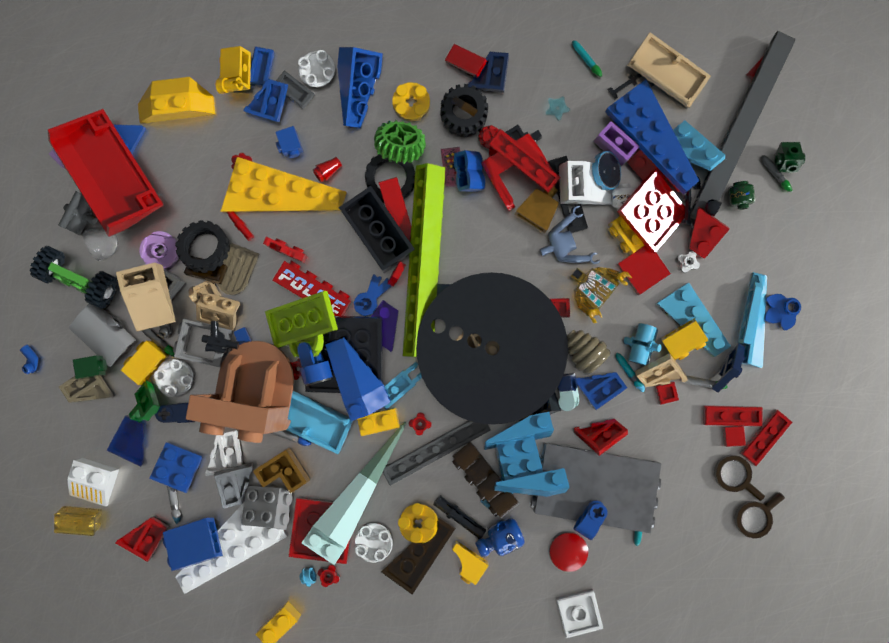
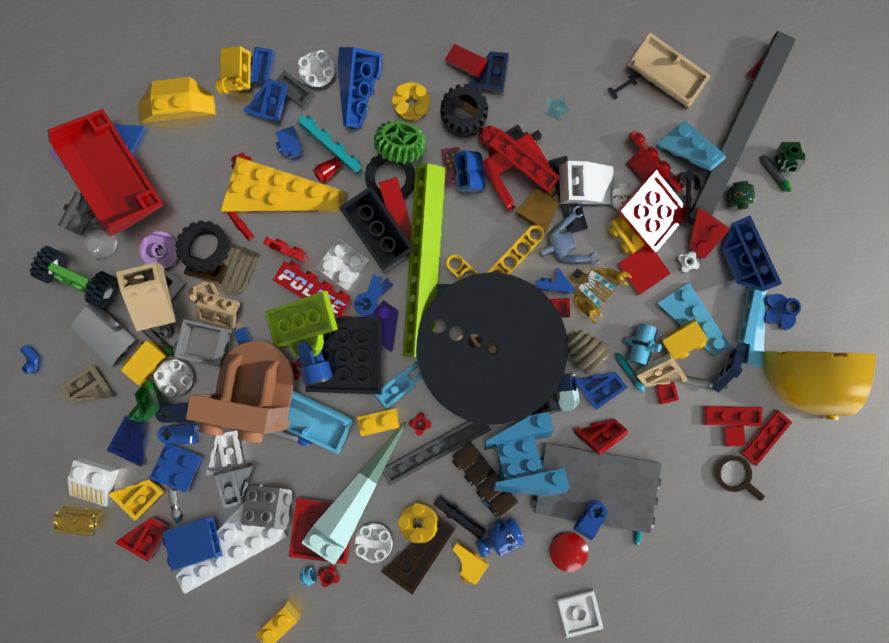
(89, 367): dark green brick -> none
(137, 497): none -> yellow wing
(180, 434): none -> blue piece
(217, 340): black piece -> none
(284, 466): pearl gold brick -> none
(342, 264): none -> white plate
(349, 161): none -> teal wing
(357, 384): blue wedge -> none
(396, 273): red tile -> none
(499, 266): none -> yellow beam
(559, 285): none -> blue slope
(587, 59): teal piece -> none
(606, 170): black tile -> none
(616, 142): medium lavender brick -> none
(646, 124): blue wing -> none
(712, 206): black hinge -> none
(749, 257): none -> blue wedge
(755, 518): dark brown piece -> none
(821, 381): none -> yellow brick

